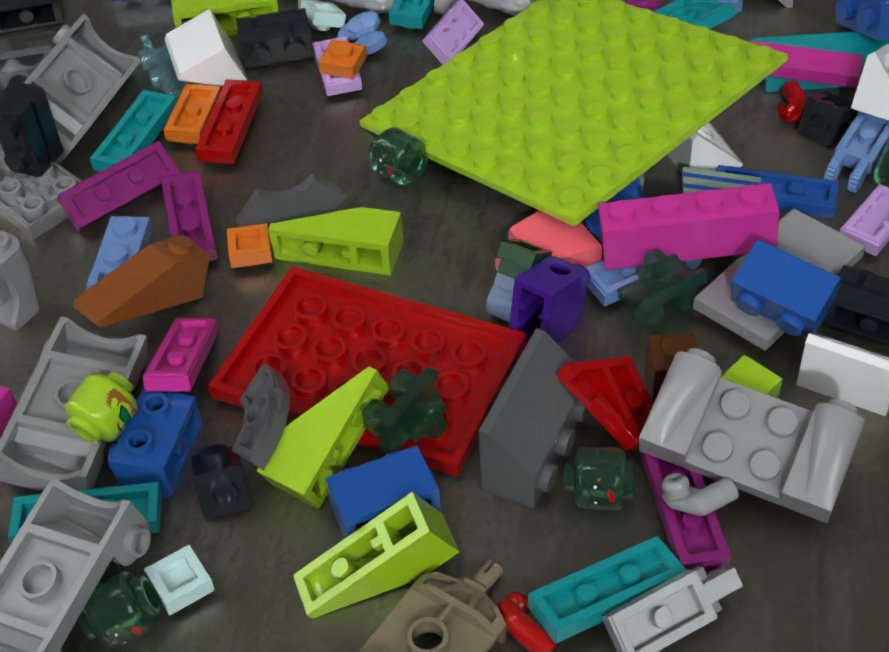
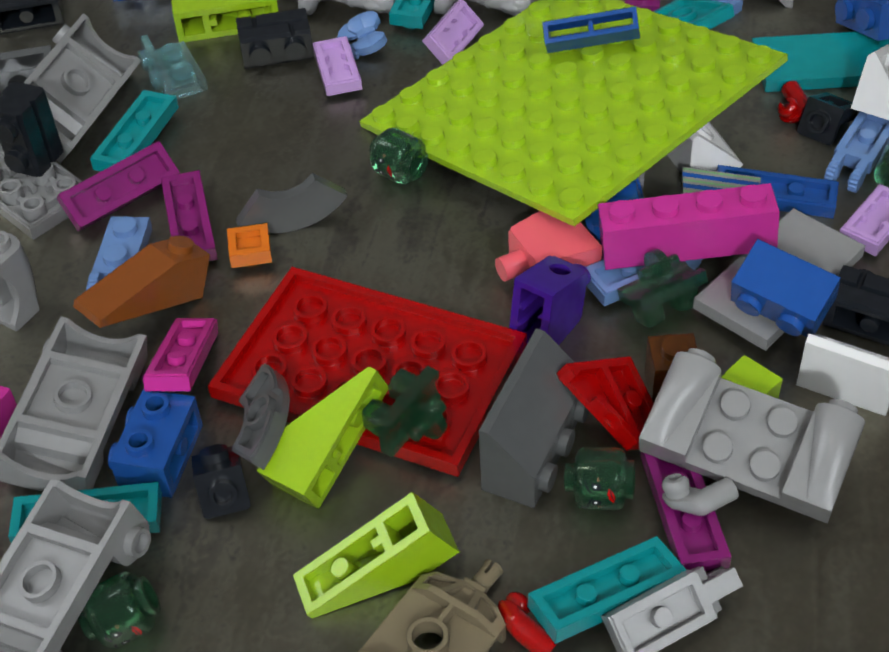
(101, 407): lime head -> none
(179, 579): light aqua plate -> none
(191, 113): orange plate -> none
(204, 52): white slope -> none
(229, 121): red plate -> none
(323, 15): light aqua plate -> none
(342, 59): orange plate -> none
(343, 239): lime slope -> none
(371, 488): blue brick -> none
(515, 258): leg -> none
(591, 37): none -> blue piece
(818, 65): dark pink tile -> none

